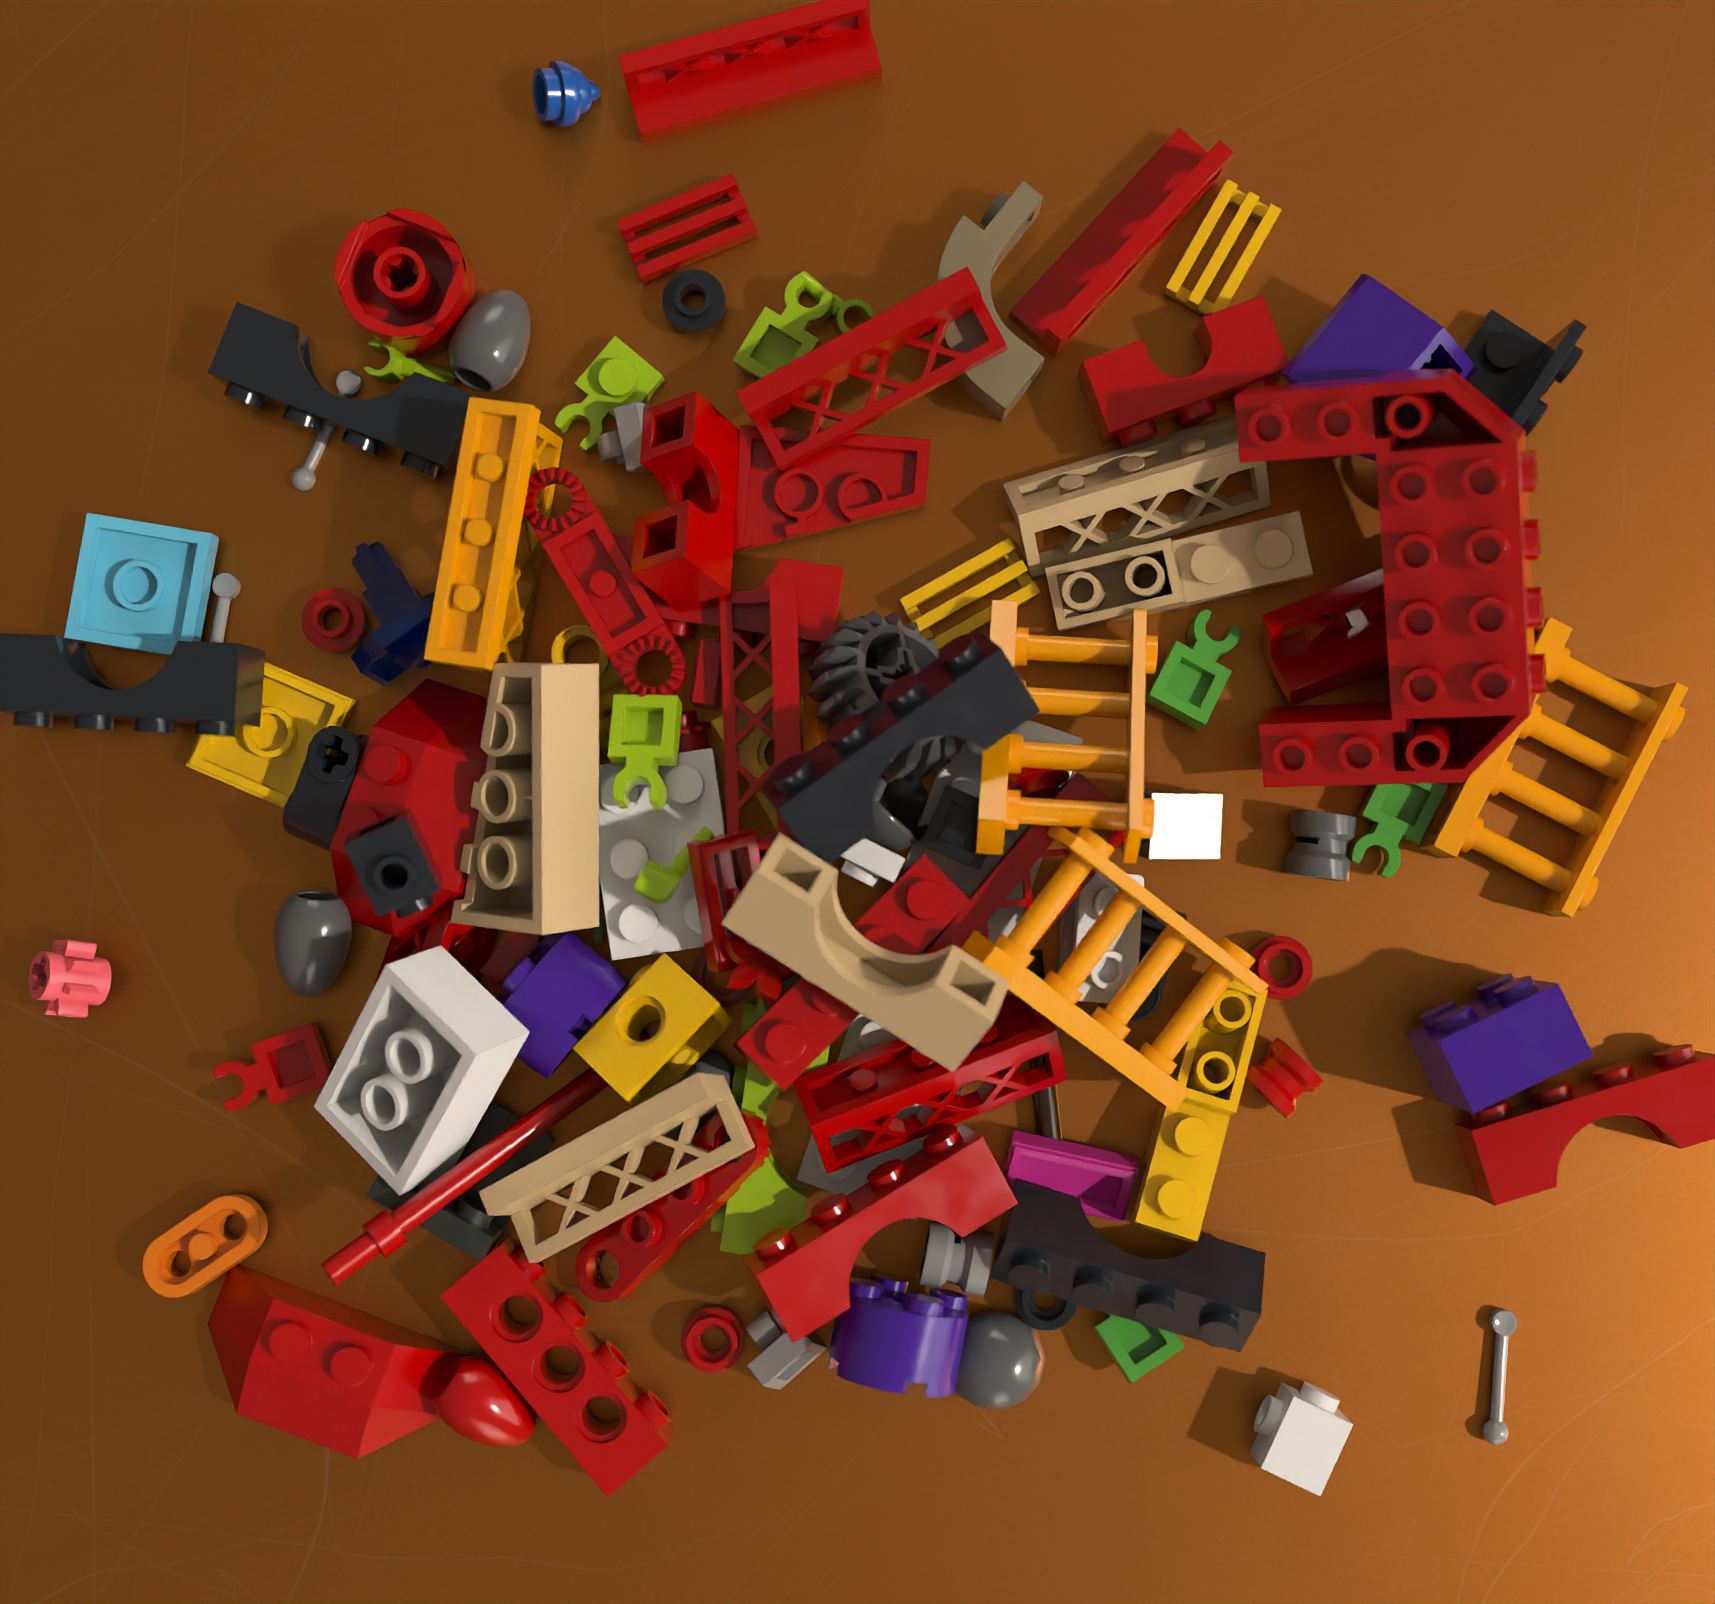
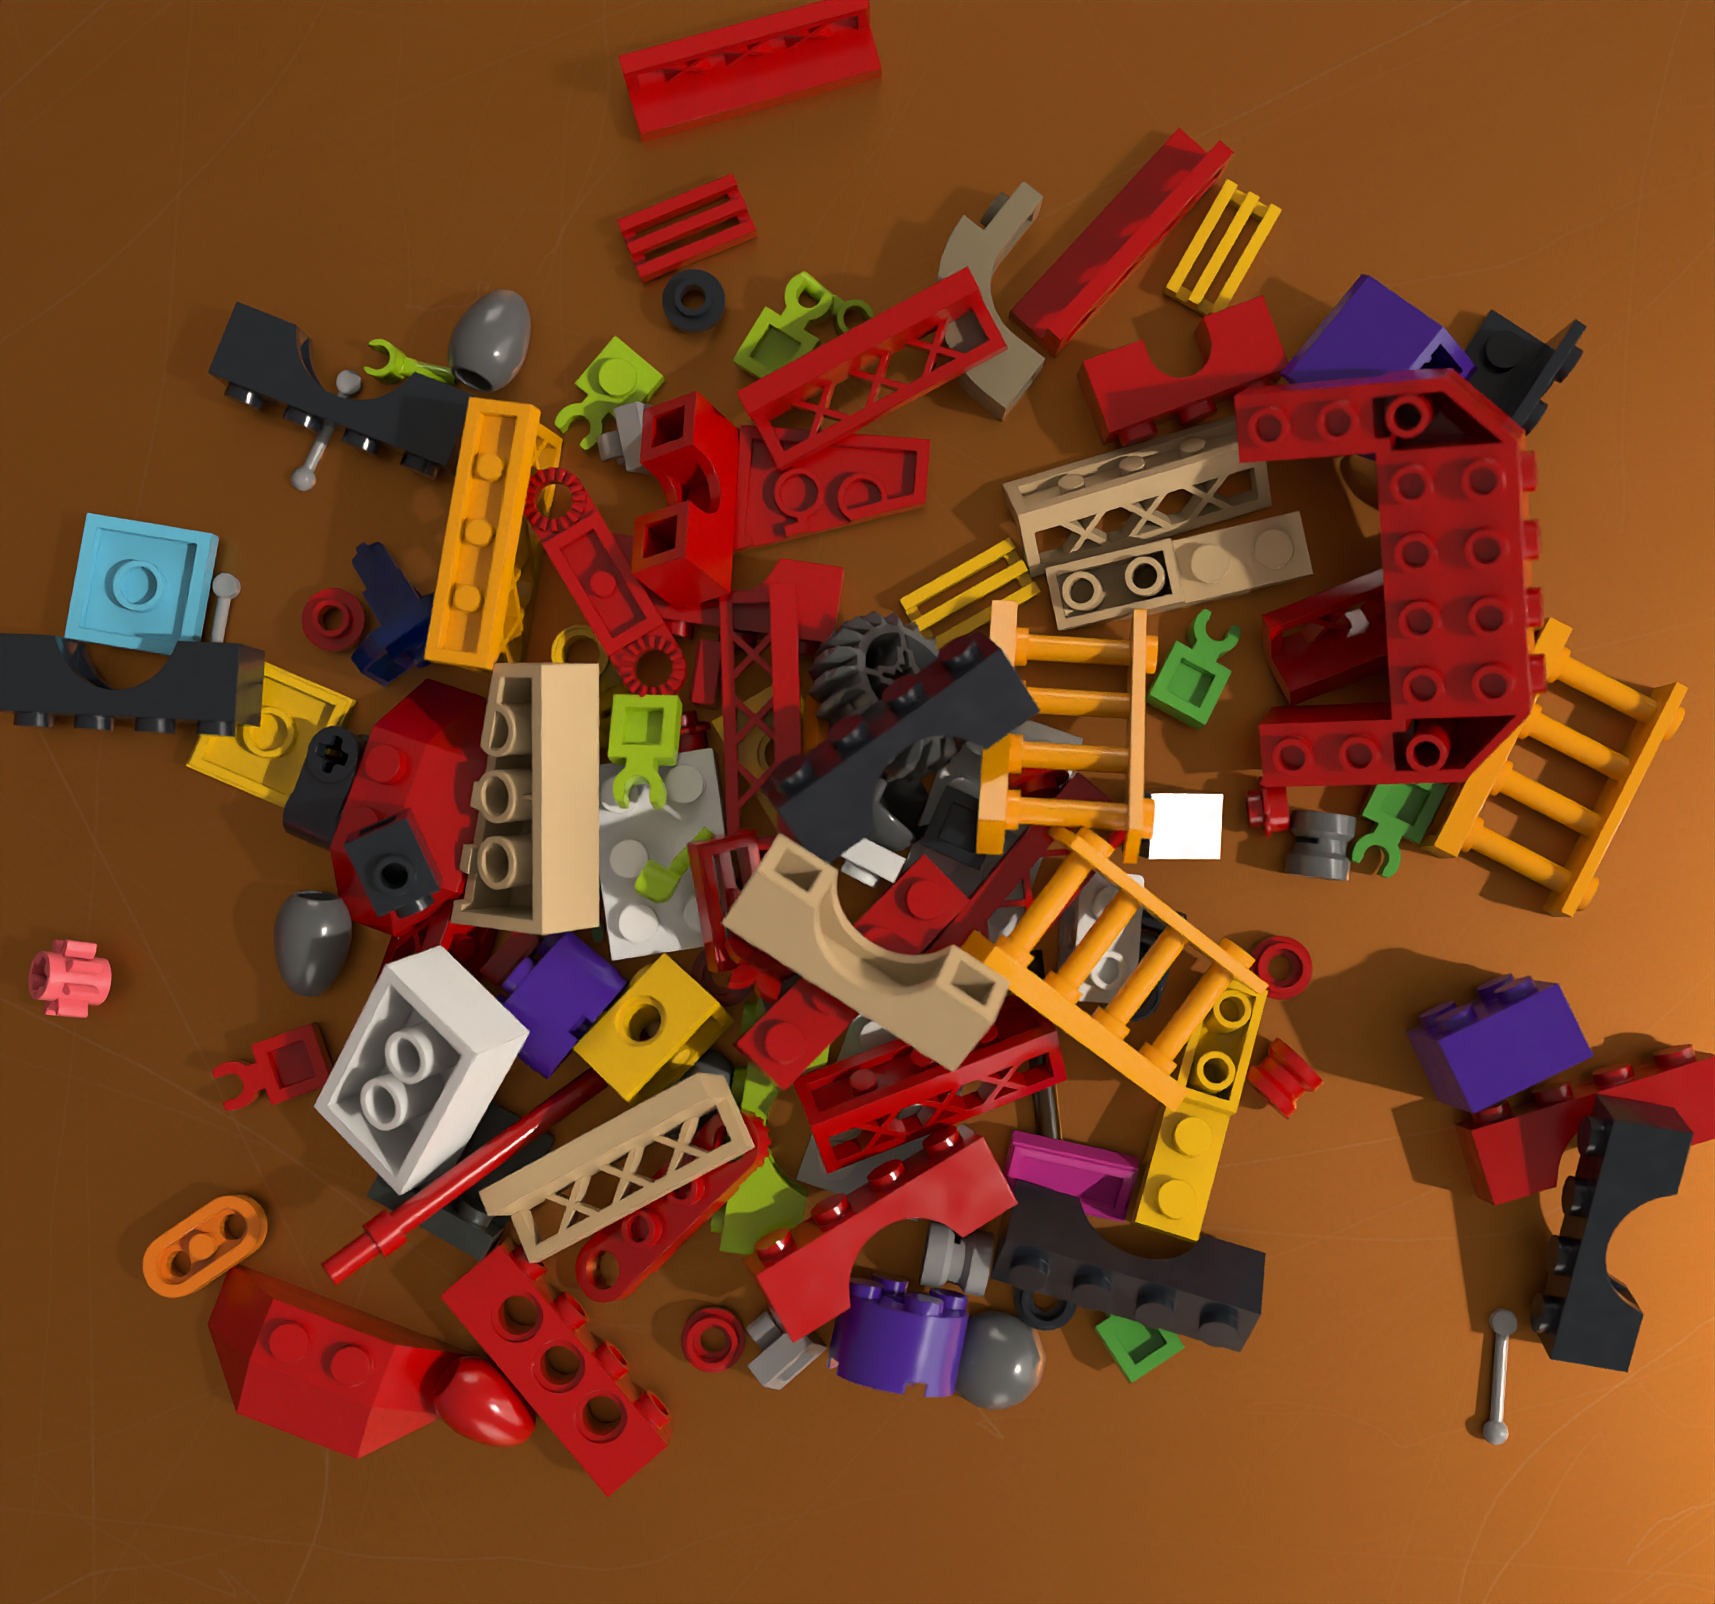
(396, 250): red brick -> none
(562, 93): blue plate -> none
(1267, 808): none -> red plate
(1300, 1435): white brick -> none
(1626, 1159): none -> black arch

